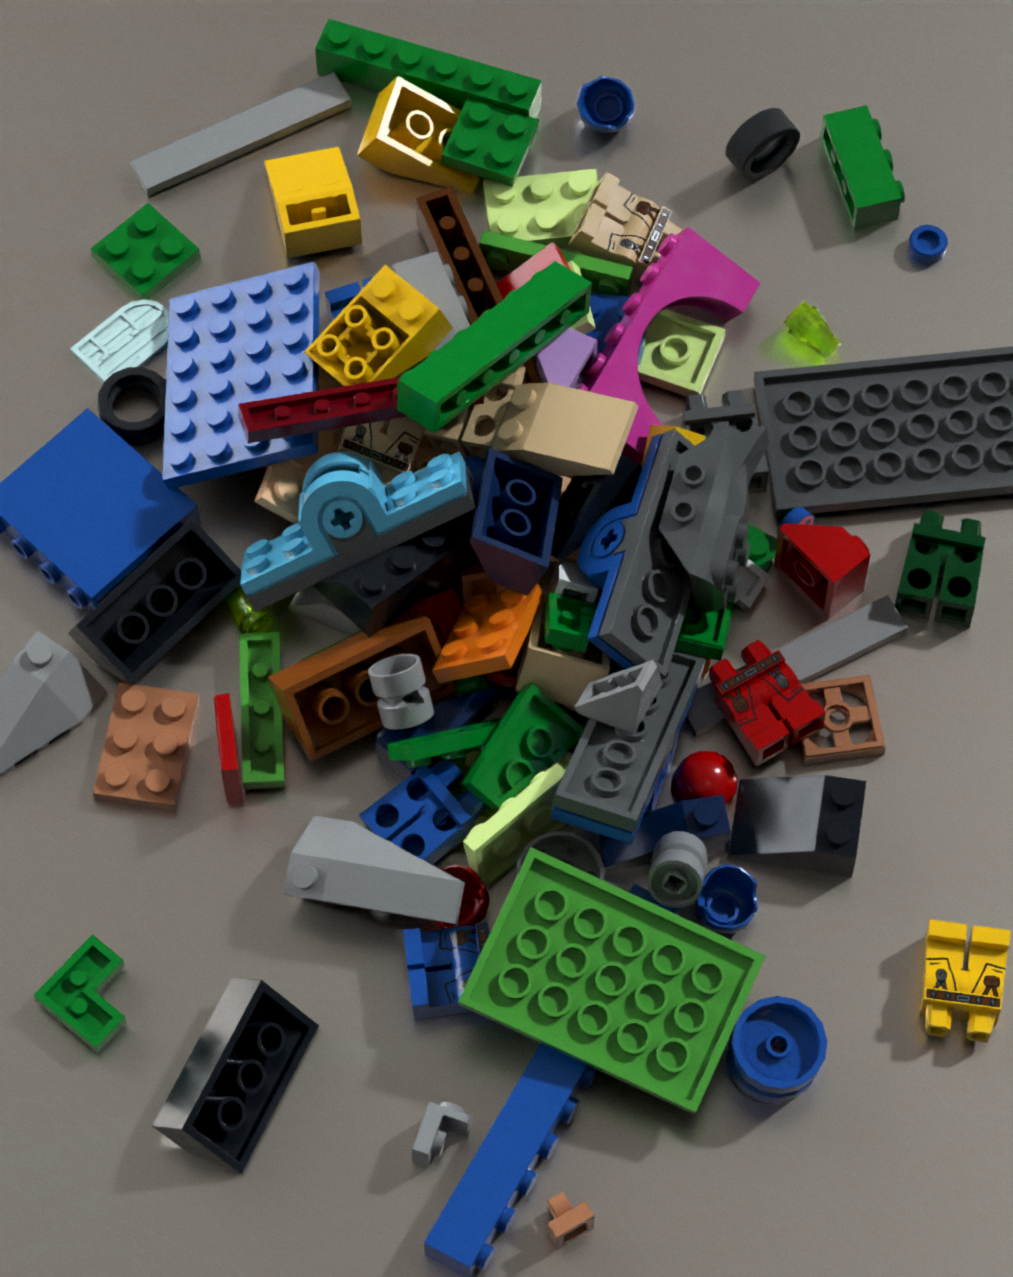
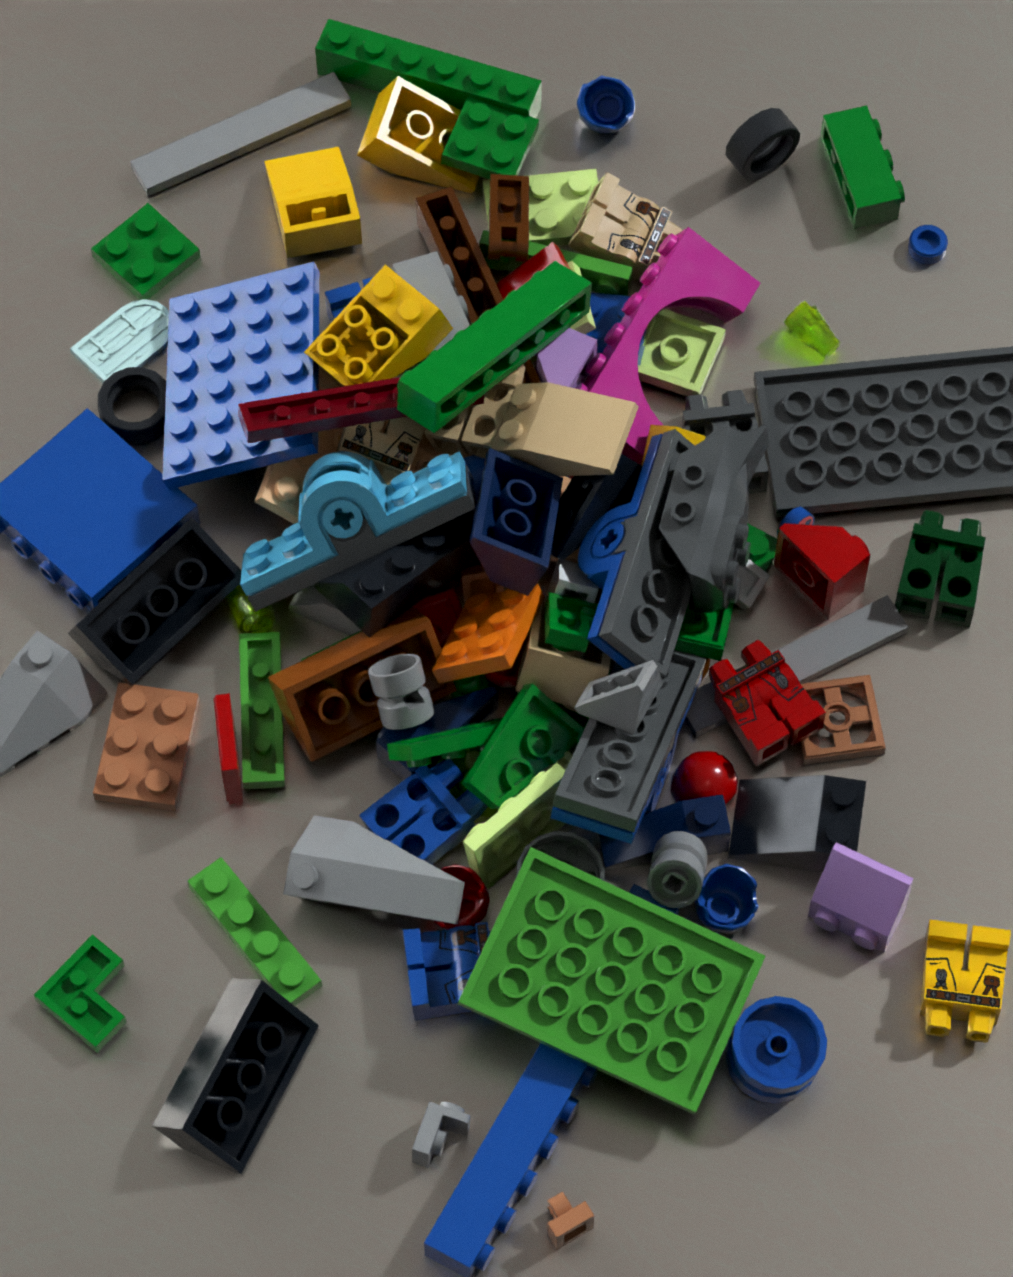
(254, 932): none -> bright green plate
(508, 217): none -> reddish brown plate
(860, 898): none -> lavender slope

